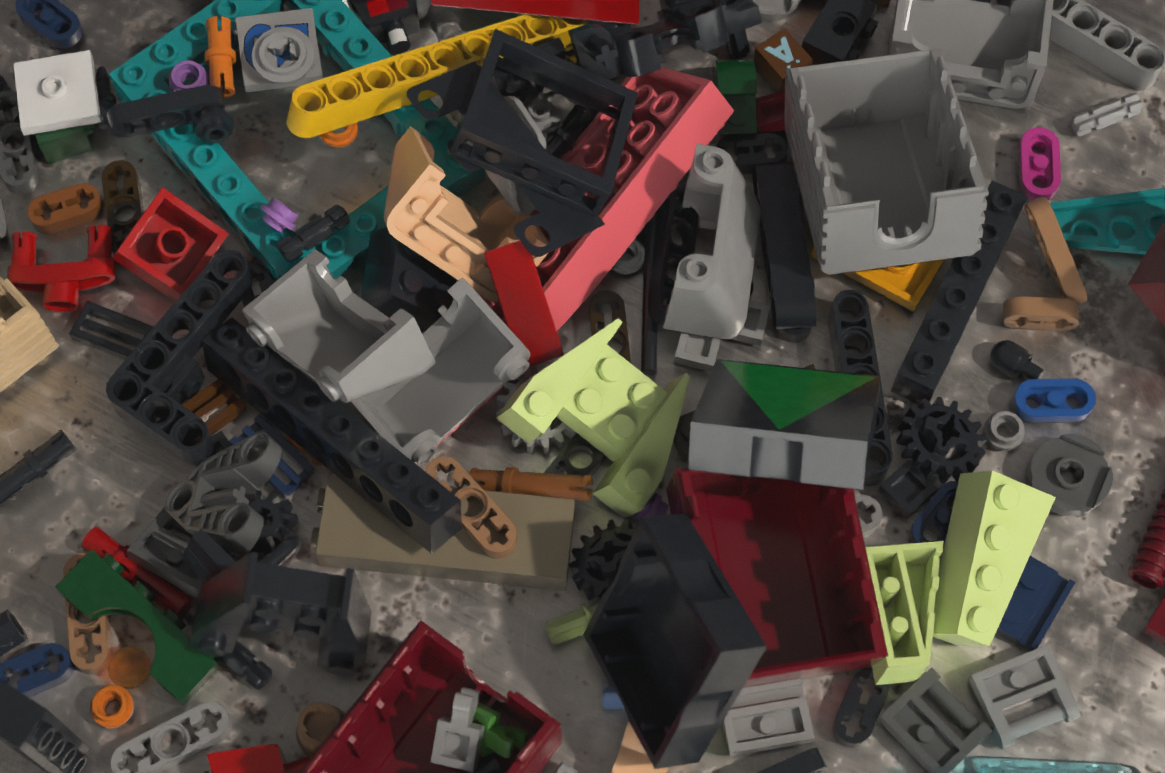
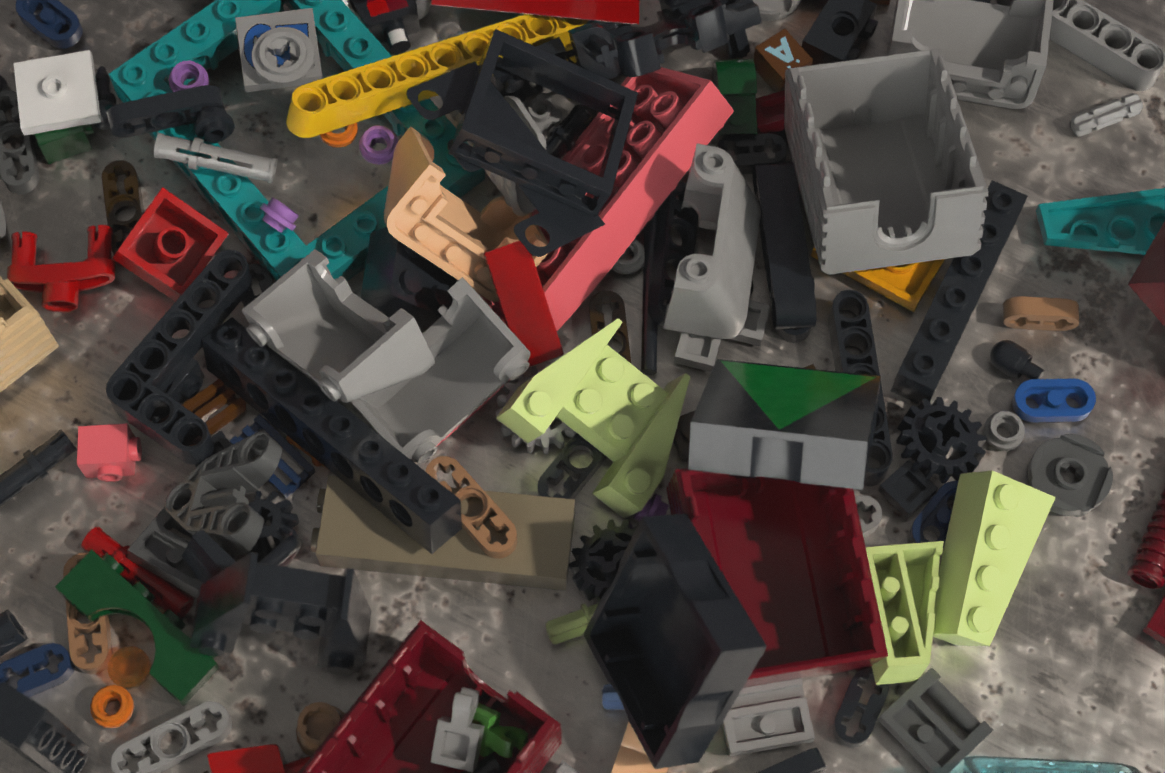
(65, 208): dark orange beam -> none
(107, 451): none -> coral brick
(112, 316): black tile -> none
(168, 148): none -> light grey pin
(220, 55): orange pin -> none
(244, 663): black axle -> none
(313, 233): black axle -> none
(376, 135): none -> medium lavender plate
(532, 483): dark orange pin -> none
(1017, 683): light grey plate -> none
(1034, 604): dark blue plate -> none
(1039, 167): dark pink plate -> none
(1055, 250): medium nougat beam -> none

